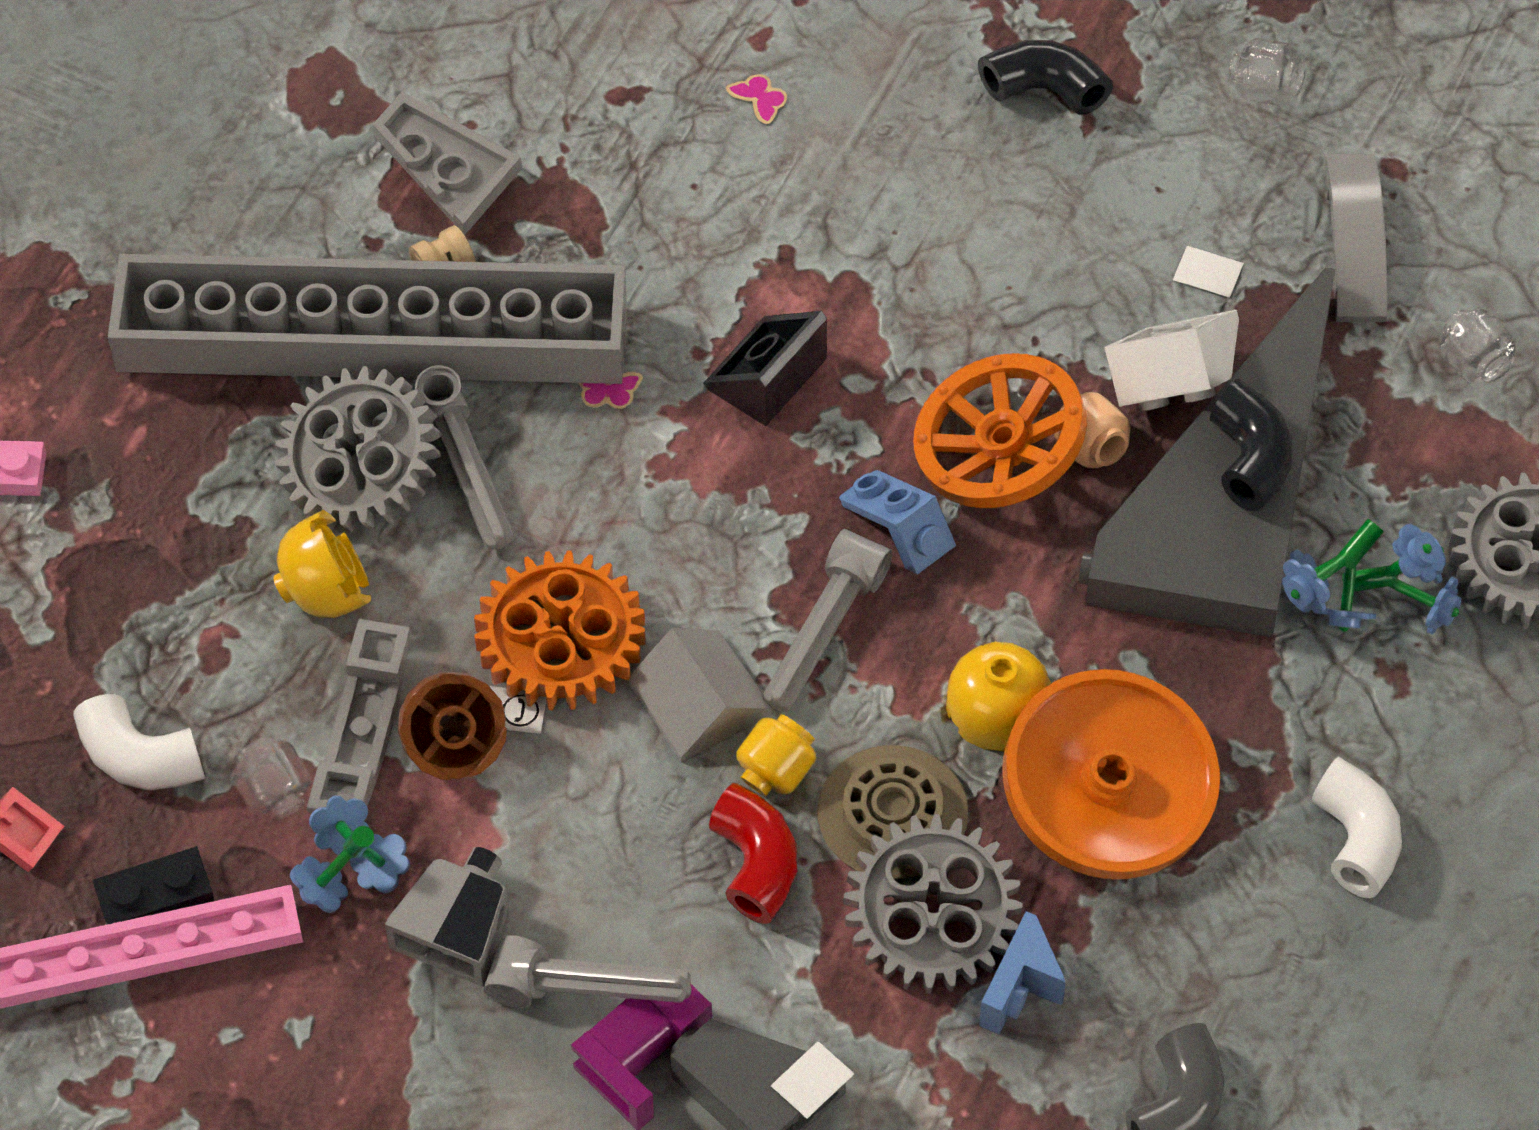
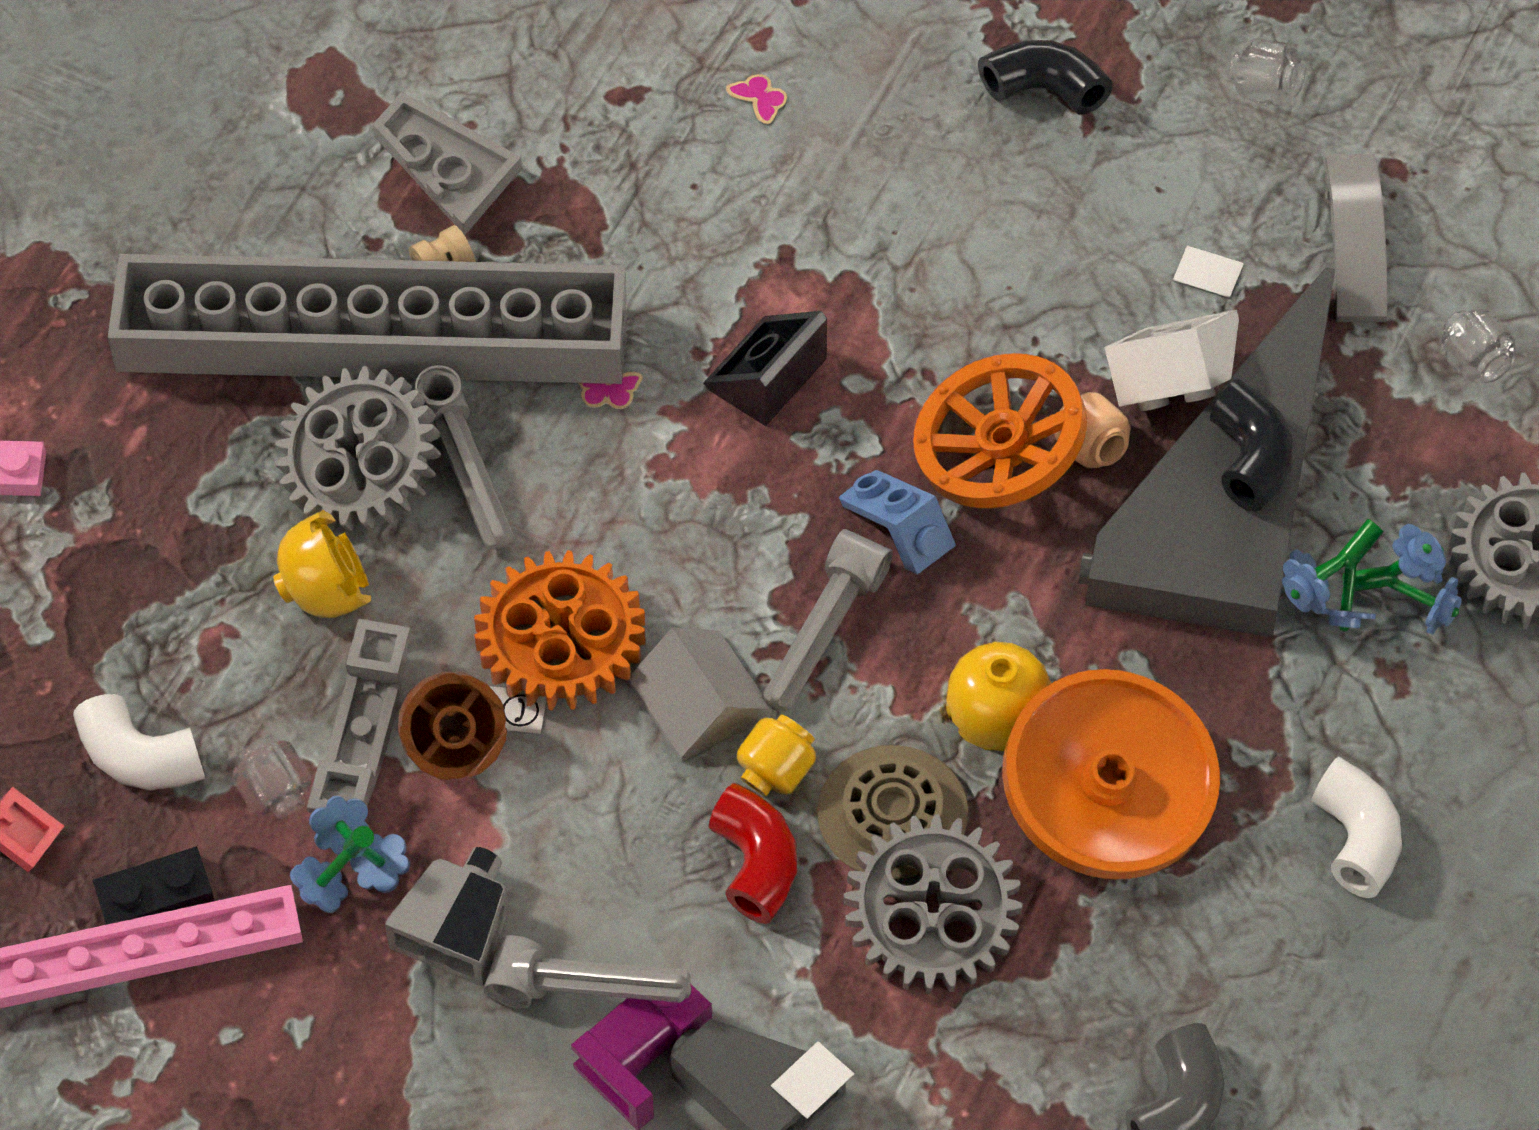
(1024, 969): medium blue slope -> none

